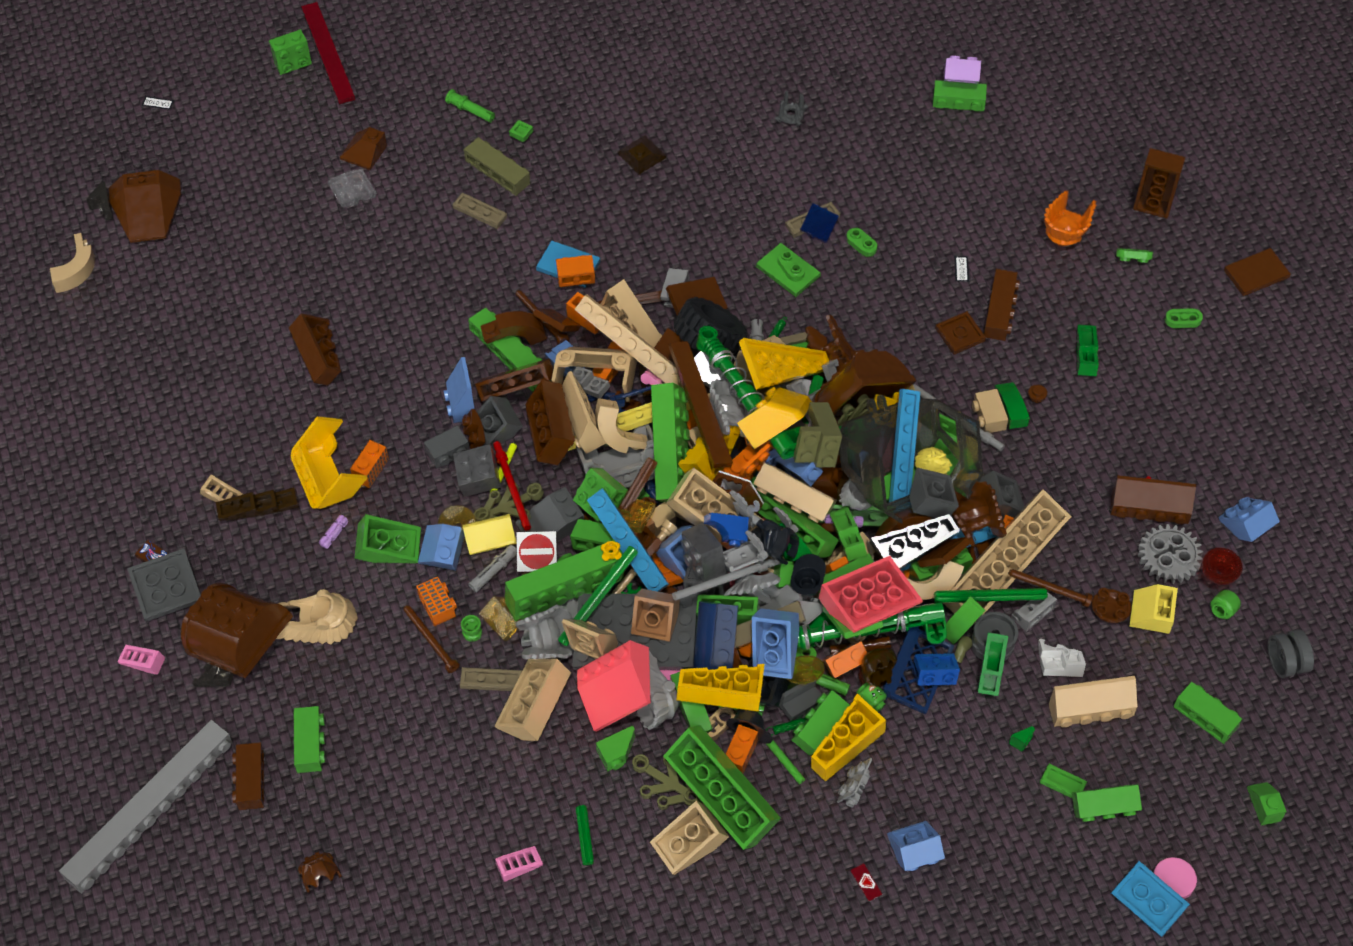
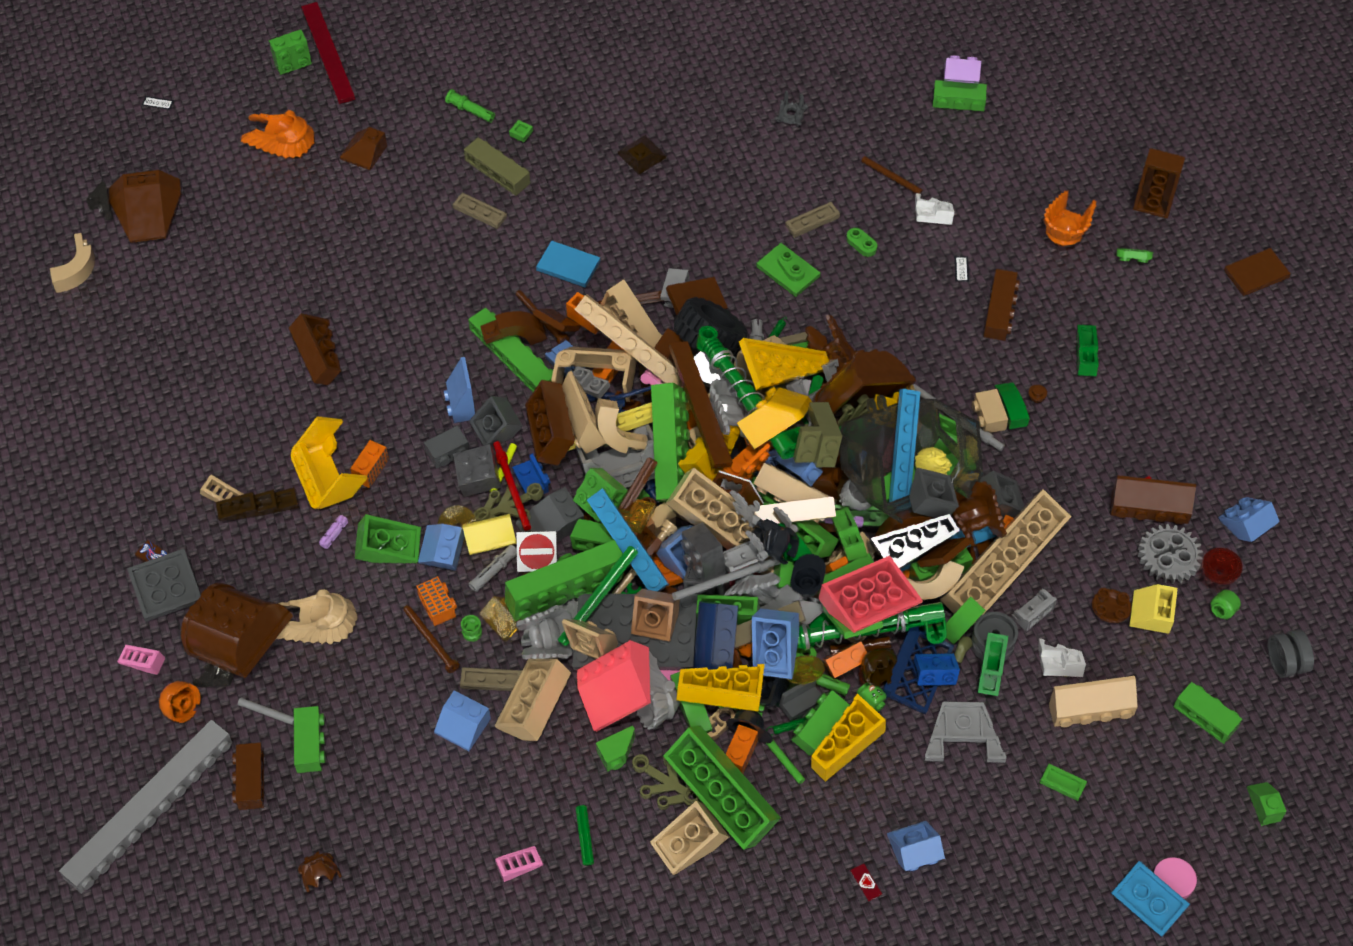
(179, 701): none -> orange cylinder
(266, 711): none -> light grey bar
(283, 135): none -> orange piece
(352, 187): clear slope -> none
(462, 720): none -> medium blue slope
(473, 427): reddish brown slope -> none
(514, 379): reddish brown brick -> none
(531, 472): none -> blue bracket
(575, 270): orange brick -> none
(611, 546): yellow plate -> none
(730, 527): blue arch -> none
(800, 510): none -> tile
(819, 222): clear blue piece -> none
(857, 779): light grey hinge -> none
(891, 175): none -> reddish brown bar
(933, 210): none -> white slope
(960, 332): reddish brown tile -> none
(964, 724): none -> light grey wing
(991, 595): green axle -> none
(1022, 738): green slope -> none
(1085, 599): reddish brown bar -> none
(1107, 802): bright green brick -> none
(1182, 318): bright green plate -> none

